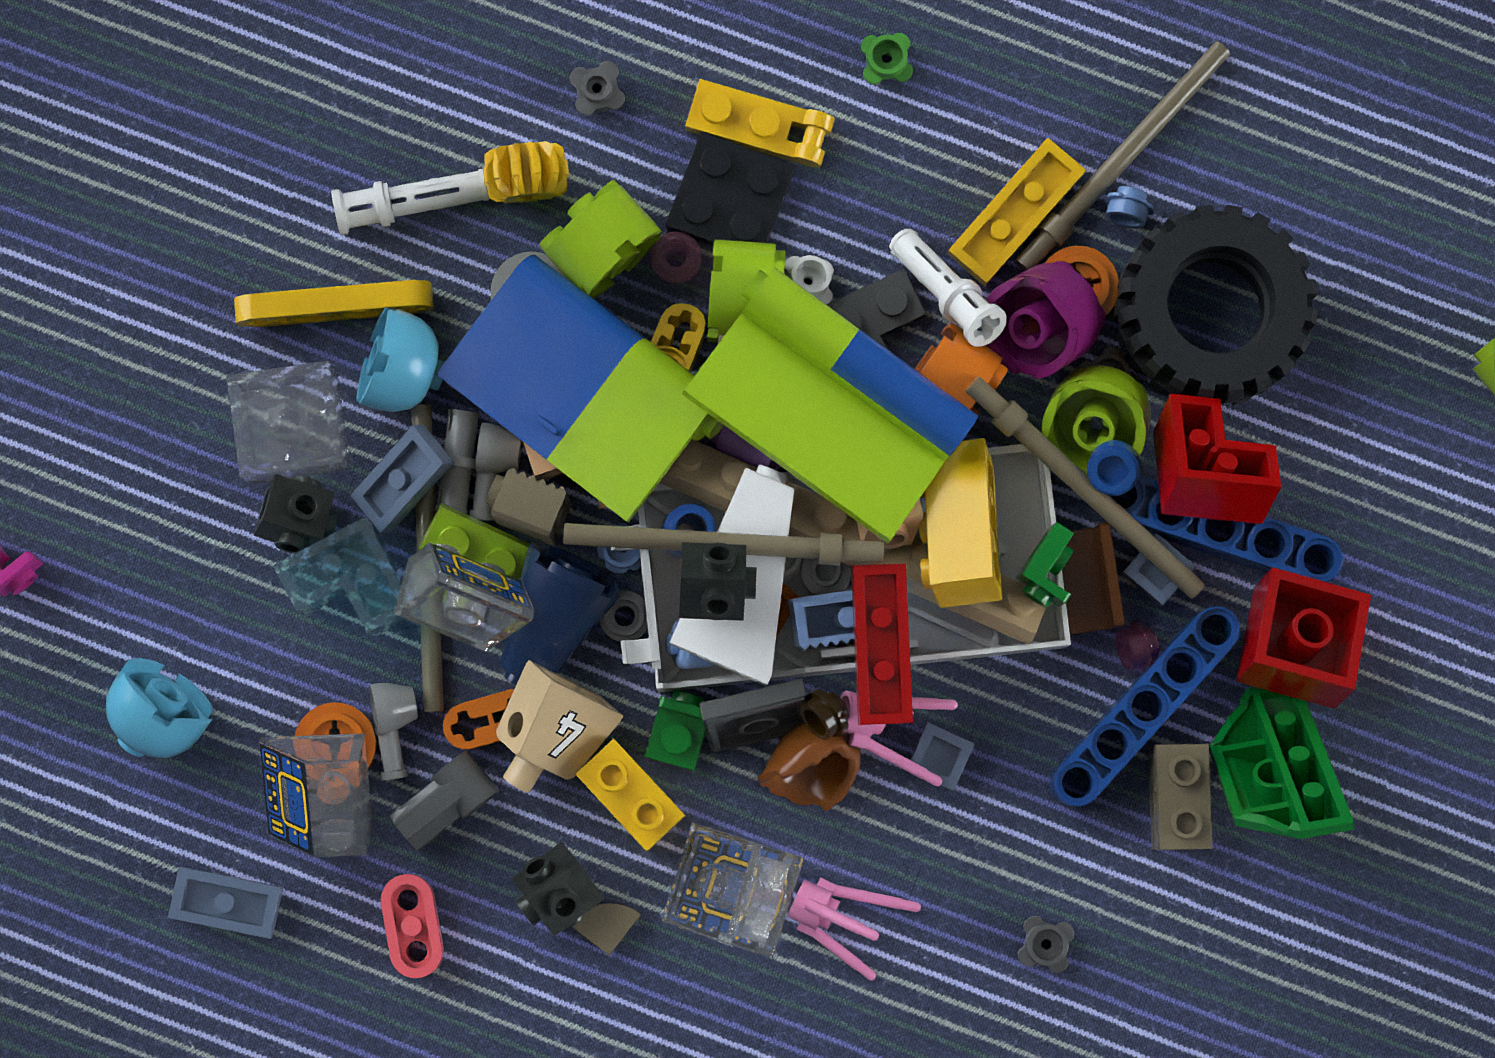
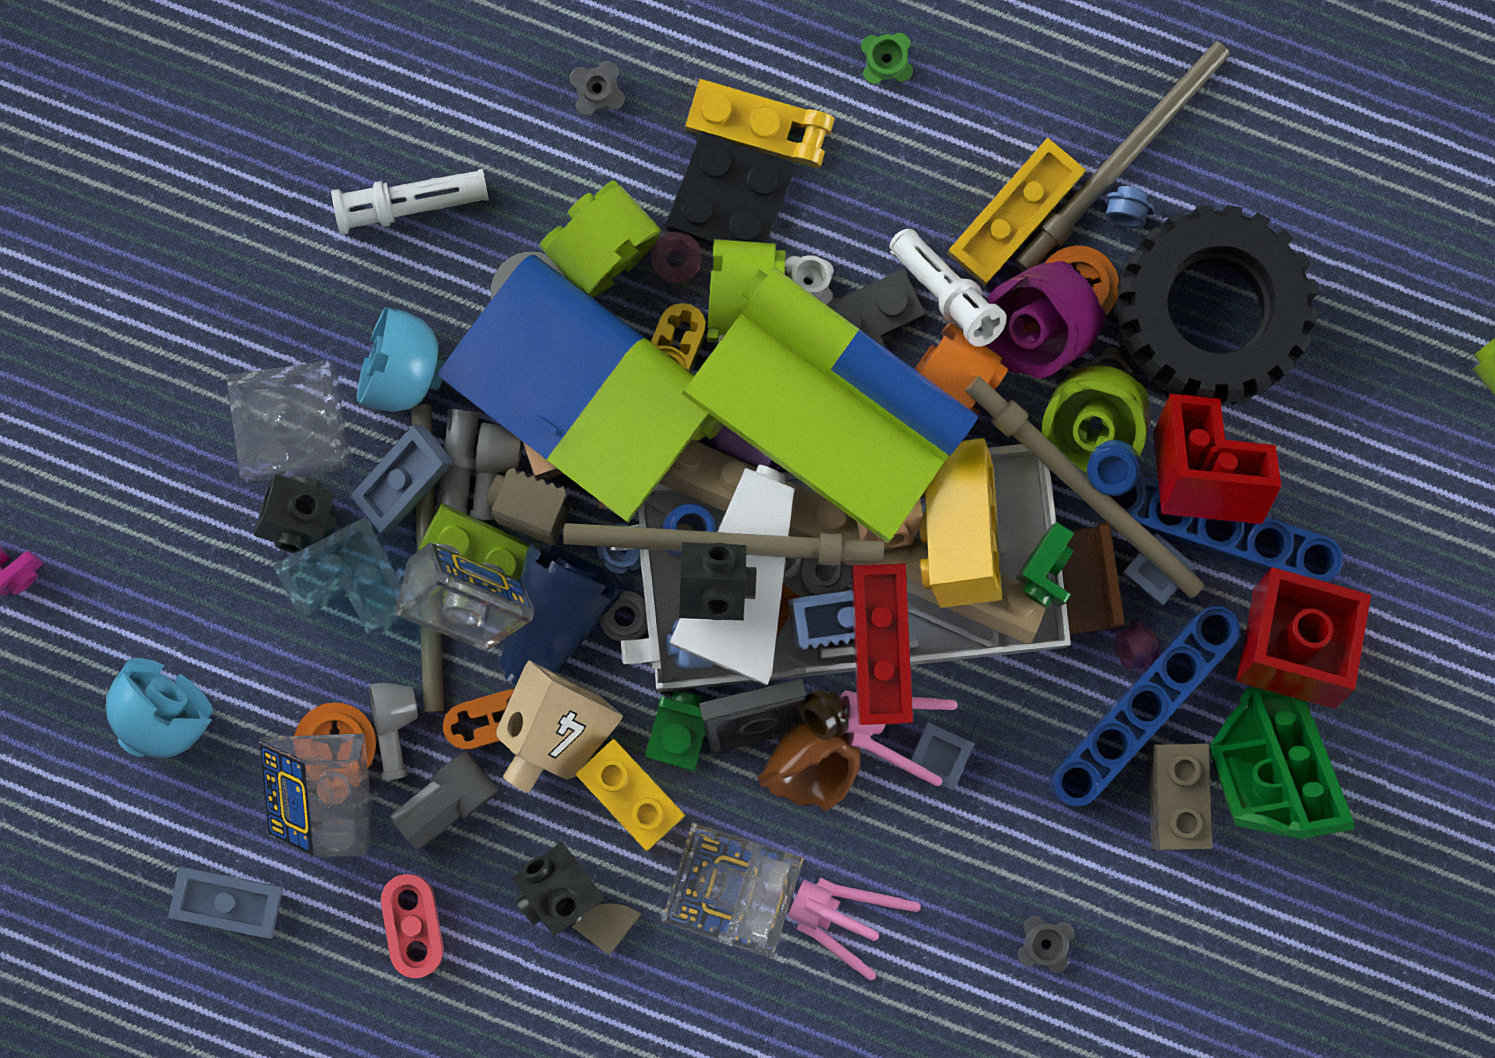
(332, 303): yellow beam -> none
(525, 172): yellow gear -> none

